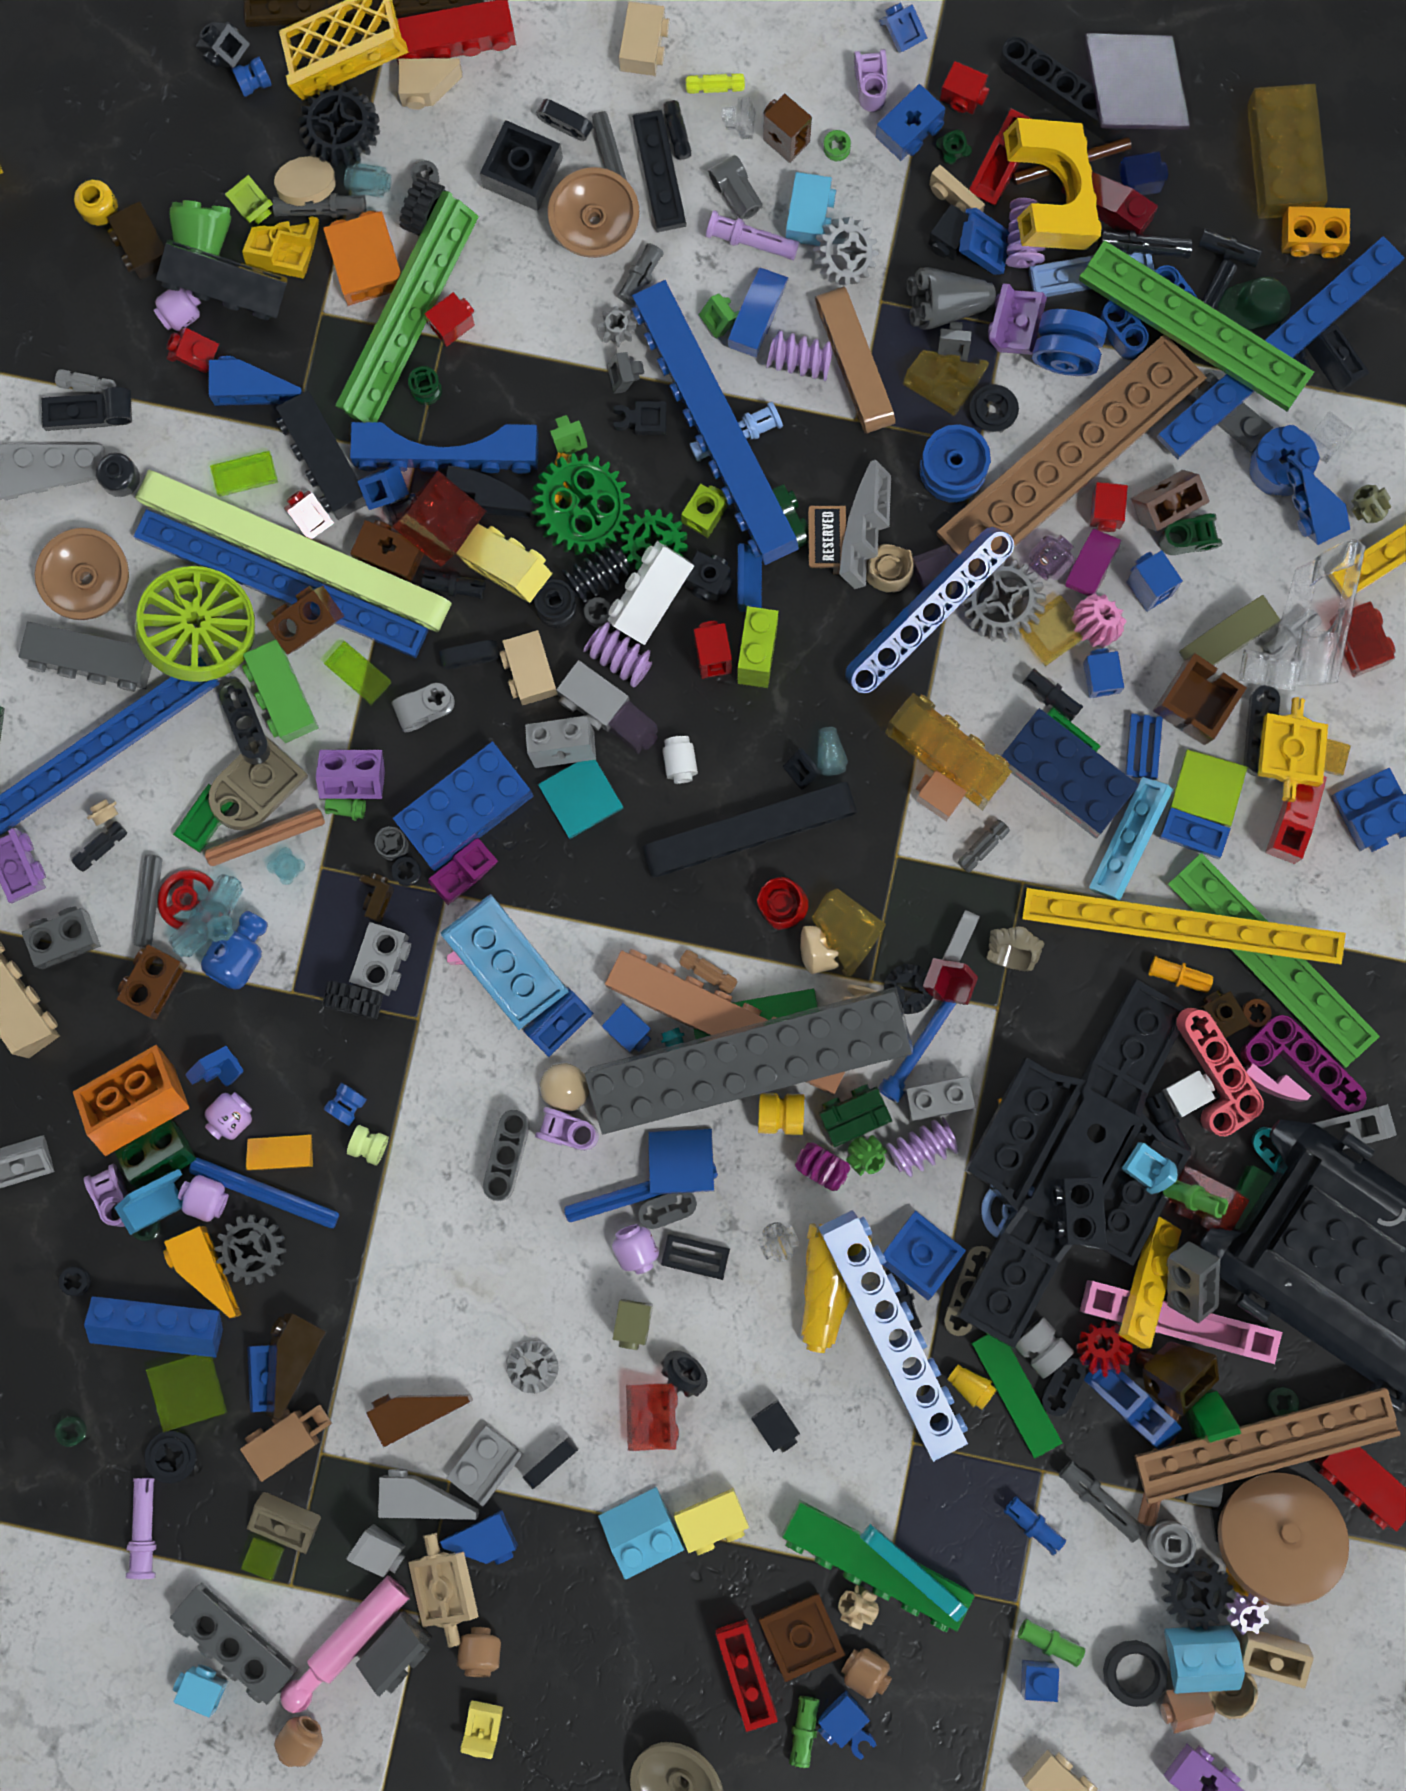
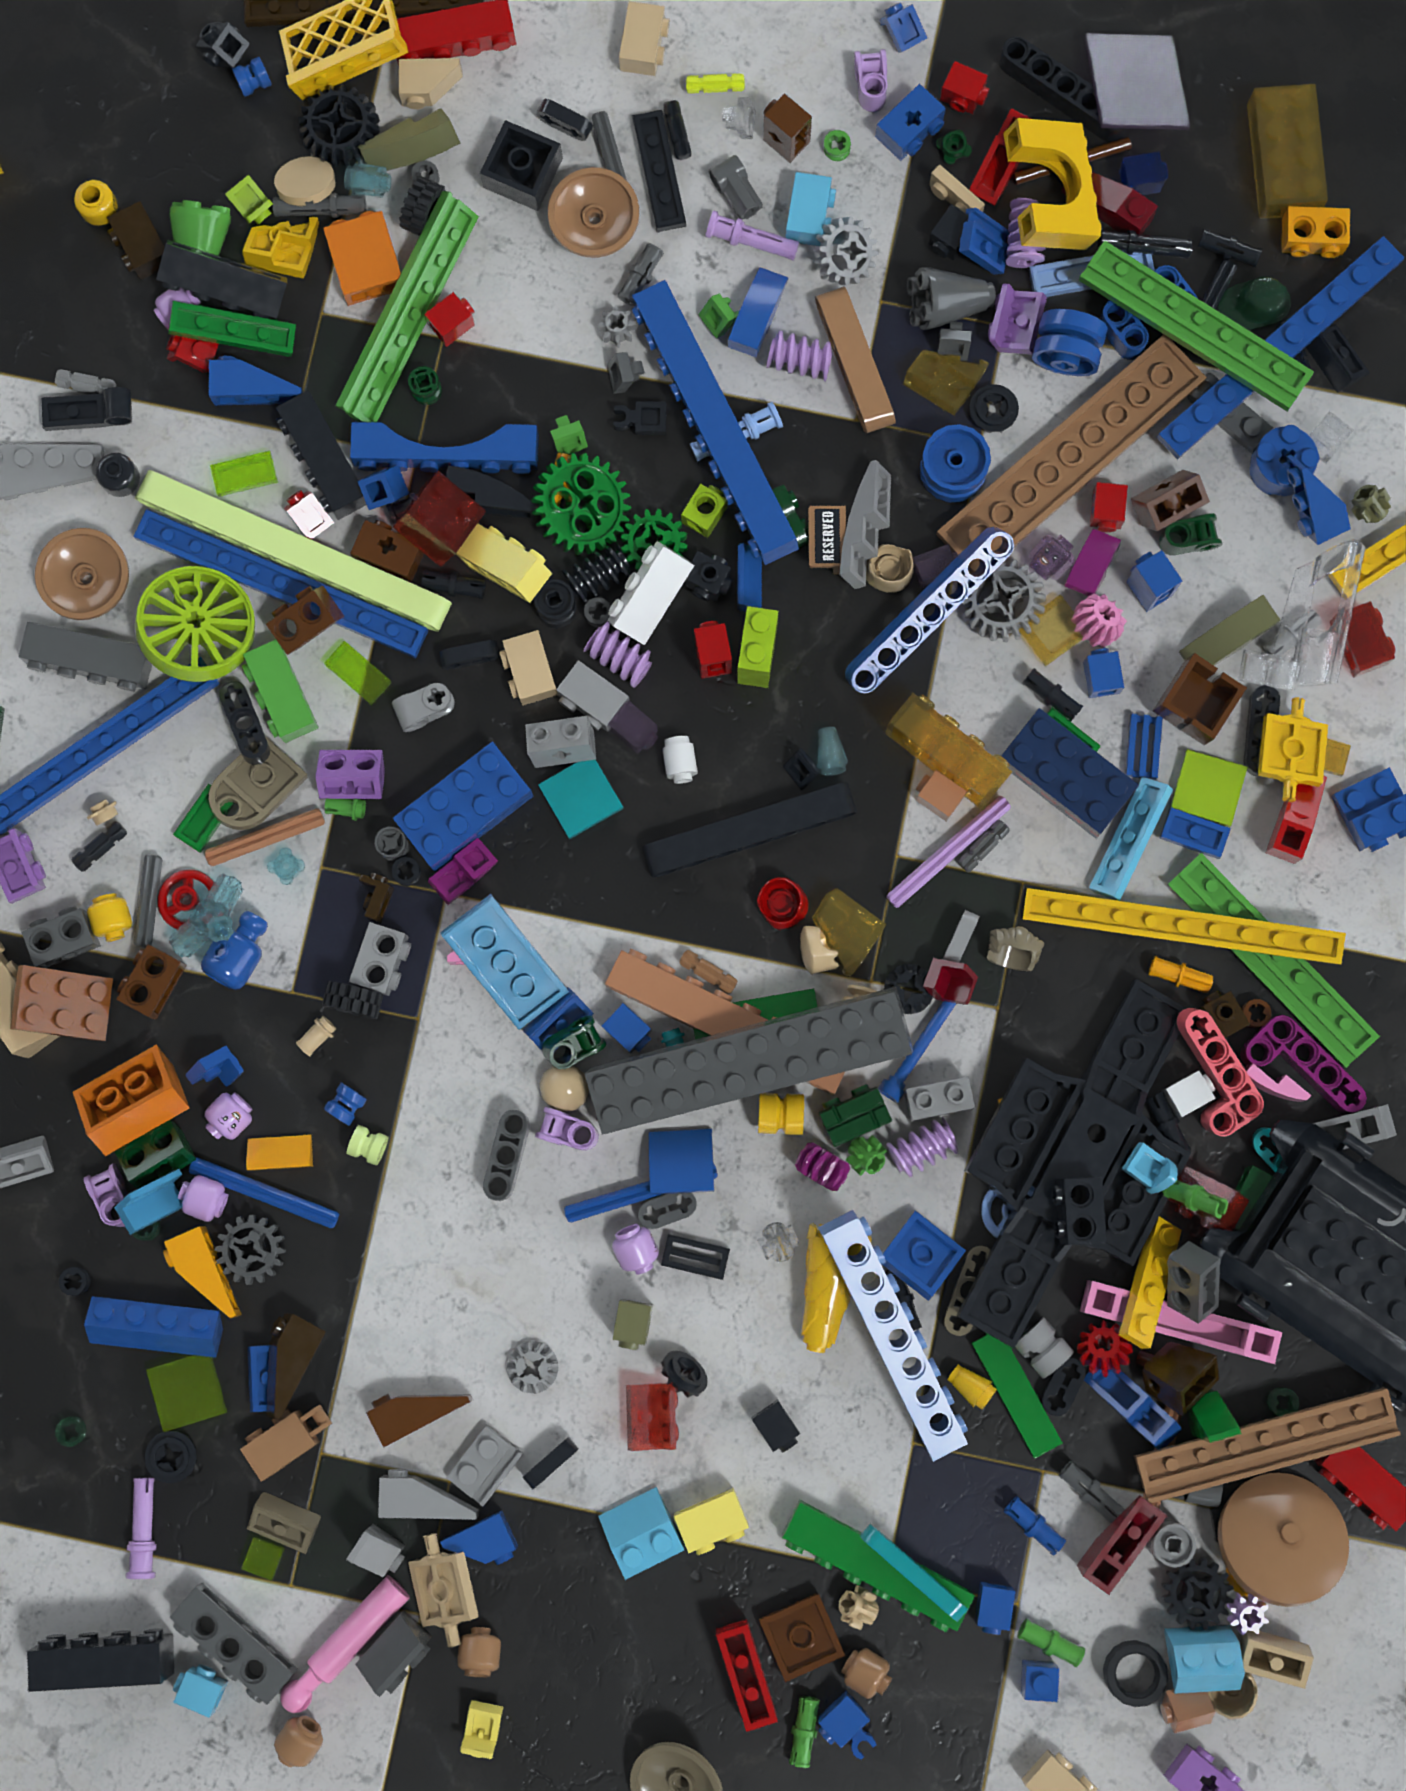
(61, 1003): none -> dark orange plate
(100, 1662): none -> black brick
(109, 917): none -> yellow head
(232, 329): none -> green plate
(316, 1035): none -> tan pin
(411, 141): none -> olive slope
(576, 1043): none -> dark green piece
(948, 851): none -> lavender axle
(994, 1607): none -> blue brick
(1120, 1544): none -> dark red slope

